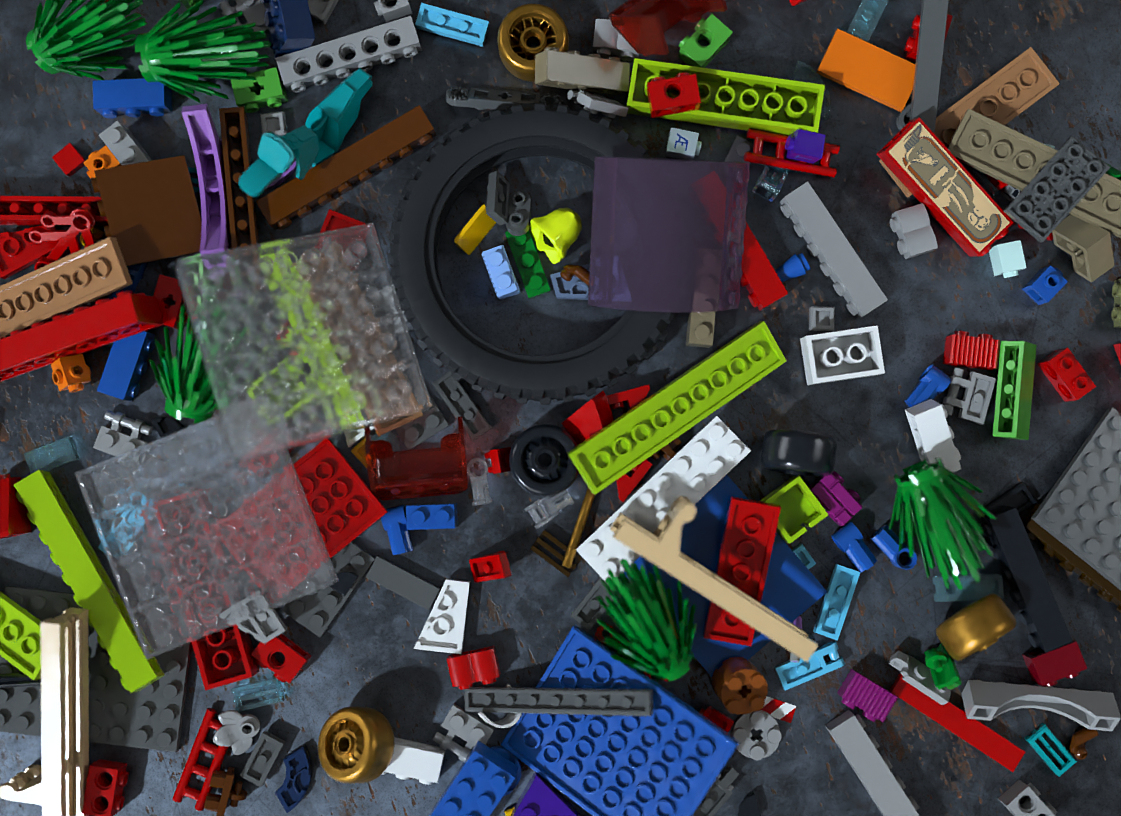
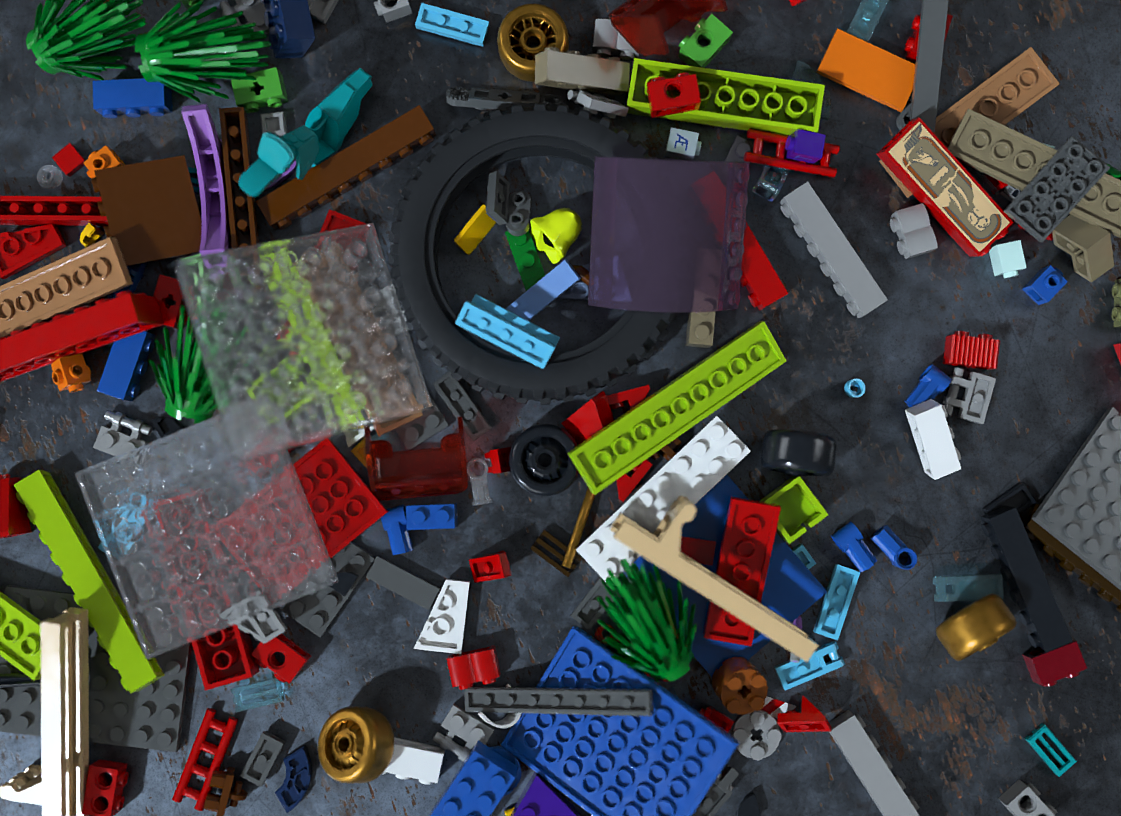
(52, 455): clear light blue tile -> none
(54, 181): none -> clear plate
(66, 237): red plant -> none
(124, 144): light grey brick -> none
(233, 733): light grey plate -> none
(337, 49): light grey brick -> none
(500, 272): light blue brick -> none
(507, 330): none -> medium azure fence
(545, 291): none -> medium blue tile
(547, 507): clear connector -> none
(698, 549): none -> red tile
(793, 267): blue cone -> none
(807, 721): none -> red slope
(821, 318): light grey tile -> none
(835, 498): magenta brick -> none
(842, 355): white brick -> none
(854, 383): none -> medium azure hinge
(866, 695): magenta brick -> none
(919, 676): light grey hinge -> none
(933, 511): green plant -> none
(942, 668): green hips -> none
(956, 721): red tile -> none
(1014, 390): bright green brick -> none
(1066, 374): red brick -> none
(1079, 740): reddish brown arm -> none
(1089, 708): light grey arch -> none

